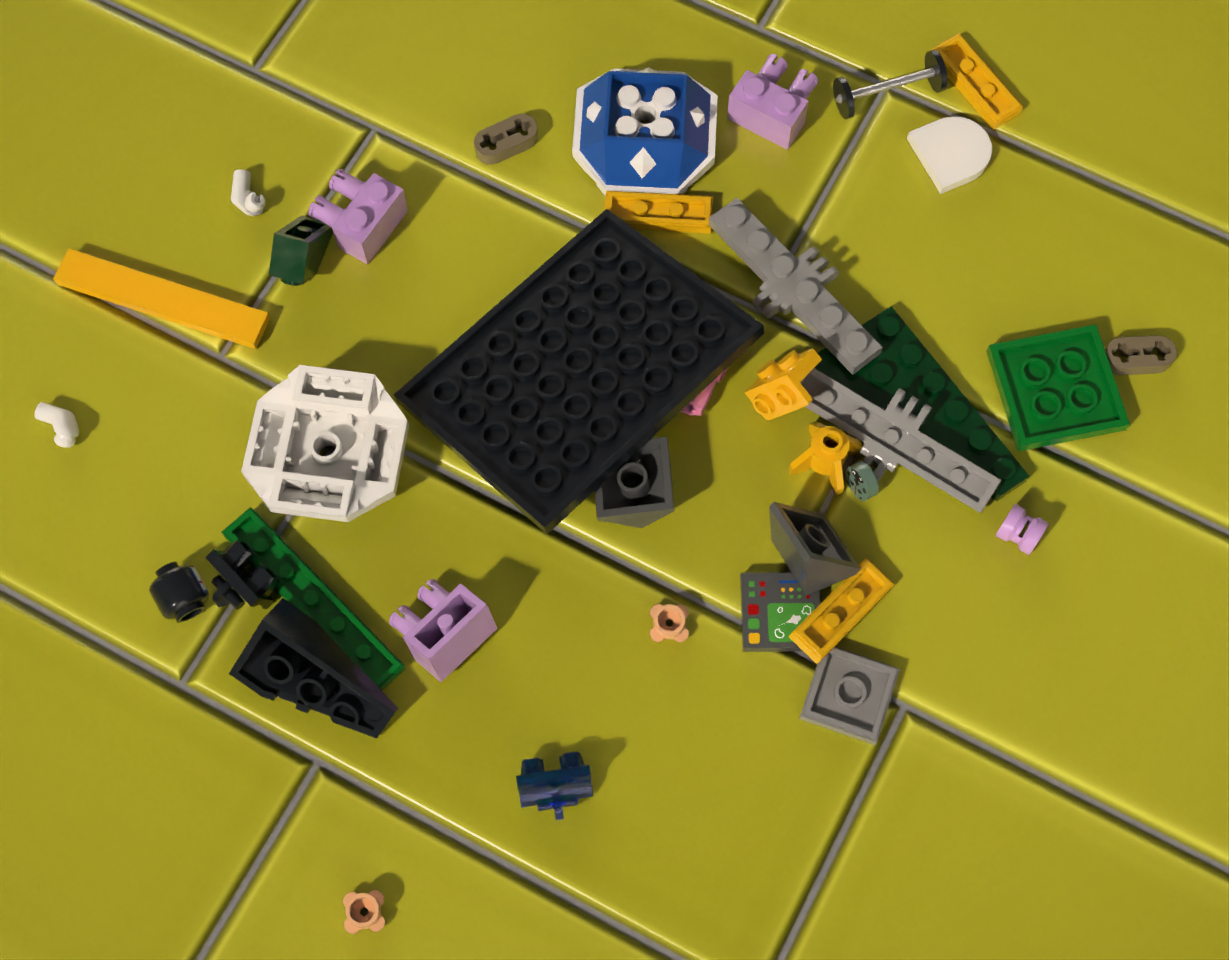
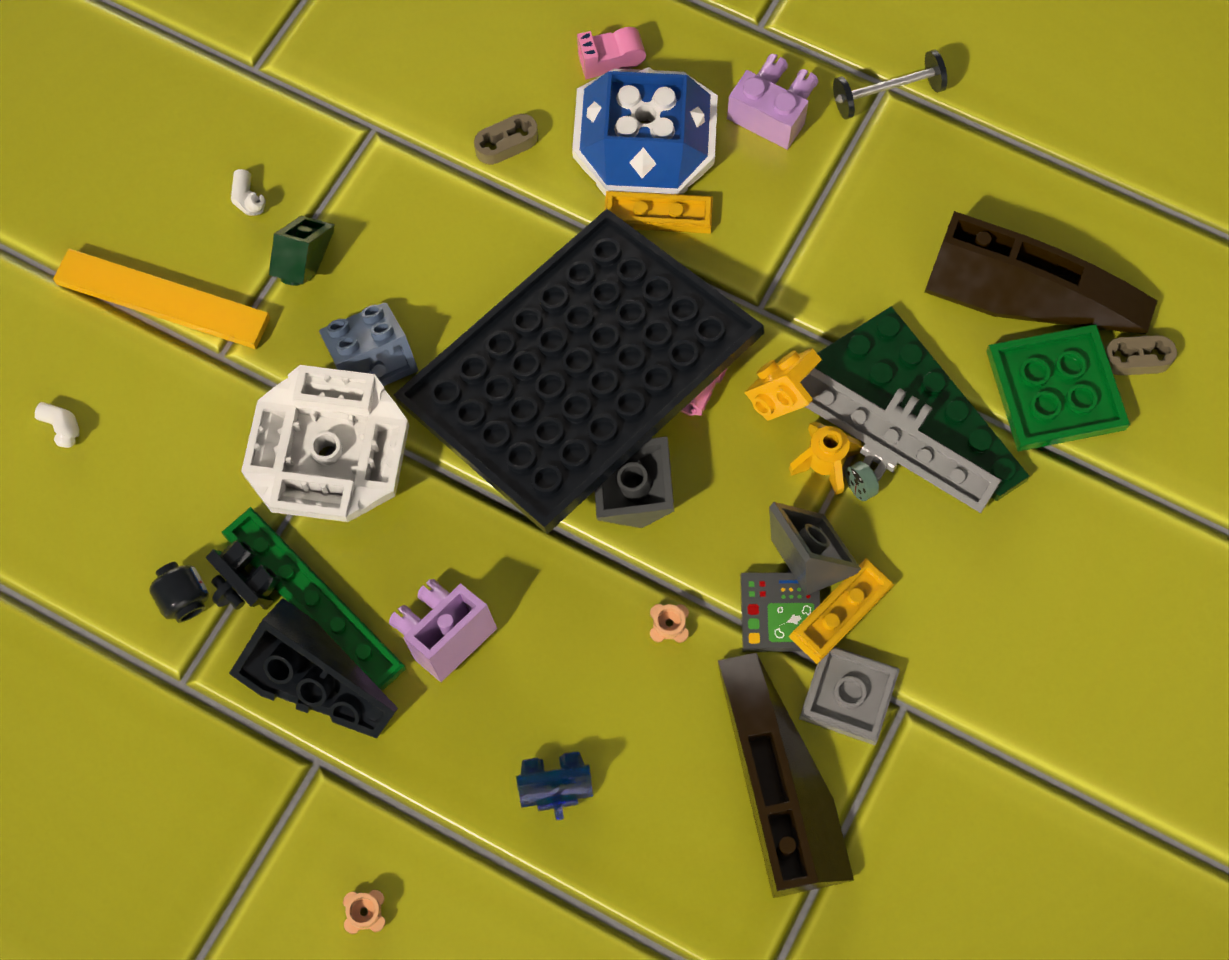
(368, 219): lavender brick -> none
(370, 344): none -> sand blue bracket
(610, 51): none -> bright pink leg
(785, 789): none -> dark brown wedge
(795, 285): light grey hinge -> none
(951, 151): white tile -> none
(978, 82): yellow tile -> none
(1014, 524): lavender wheel -> none
(1032, 280): none -> dark brown wedge

